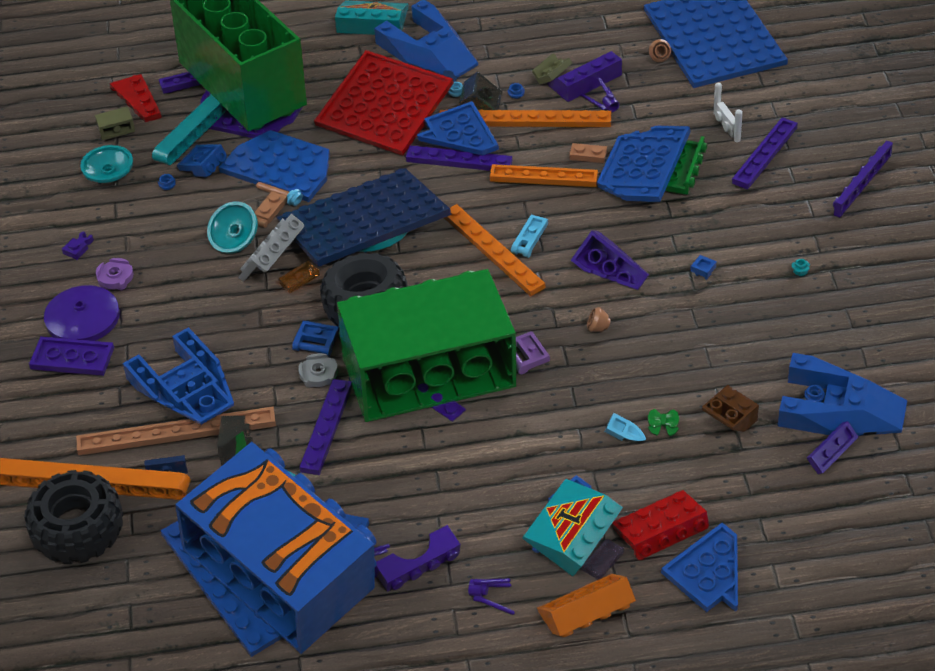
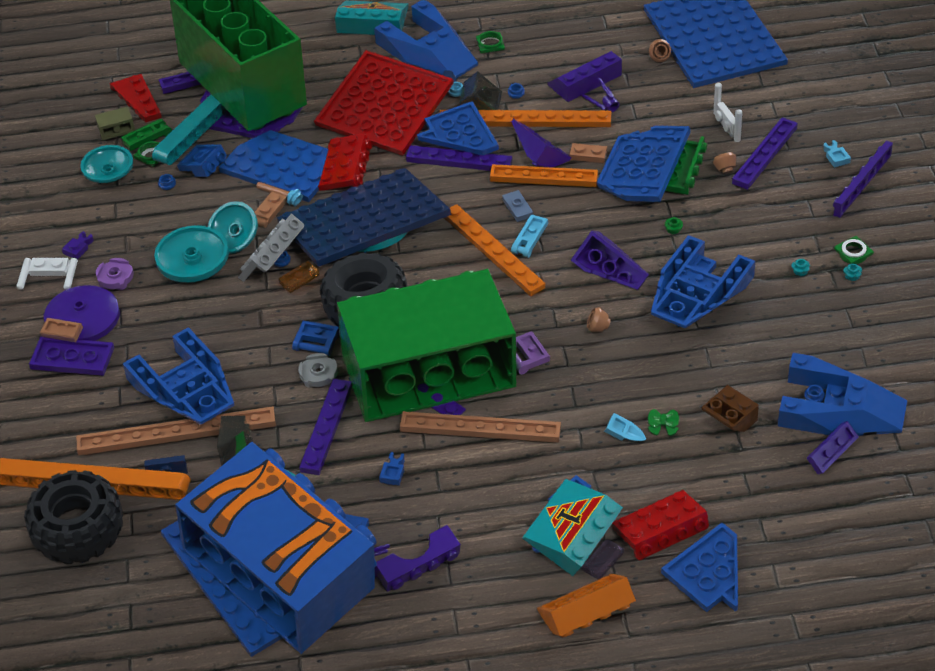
(48, 267): none -> white plate
(61, 329): none -> nougat plate
(143, 150): none -> green piece
(145, 134): none -> green plate
(191, 253): none -> teal dish
(283, 260): none -> blue plate
(345, 162): none -> red bracket
(393, 471): none -> blue plate
(480, 426): none -> nougat plate
(480, 587): dark purple plant -> none
(490, 35): none -> green piece
(517, 205): none -> sand blue plate
(539, 149): none -> dark purple wedge
(550, 68): olive bracket -> none
(673, 225): none -> green plate
(690, 293): none -> blue wedge
(725, 162): none -> nougat cone
(836, 155): none -> medium azure plate
(852, 258): none -> green piece
(852, 272): none -> teal plate

